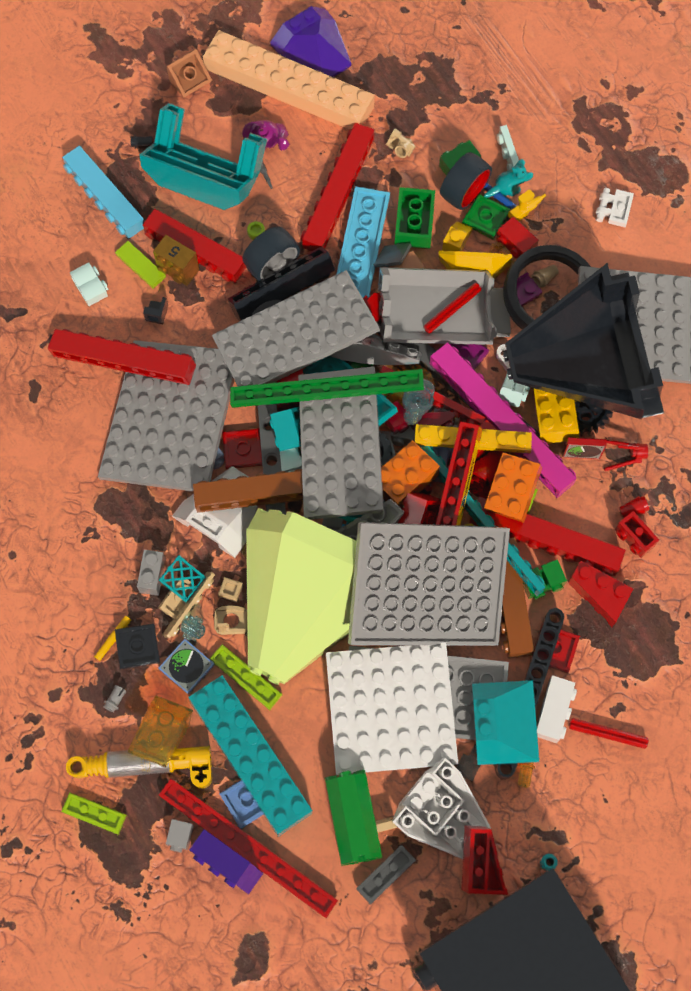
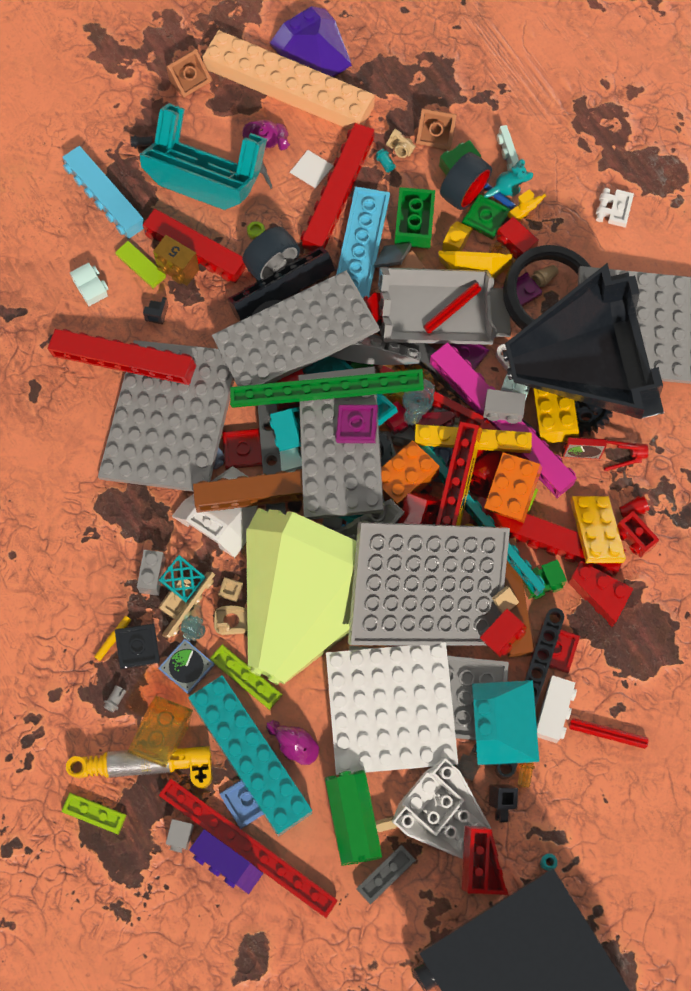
(294, 743): none -> magenta piece
(311, 169): none -> white sticker
(357, 424): none -> magenta tile
(385, 160): none -> teal pin
(436, 128): none -> nougat slope
(503, 798): none -> black brick
(504, 406): none -> light grey brick
(504, 633): none -> red brick
(505, 599): none -> tan tile
(597, 529): none -> yellow plate

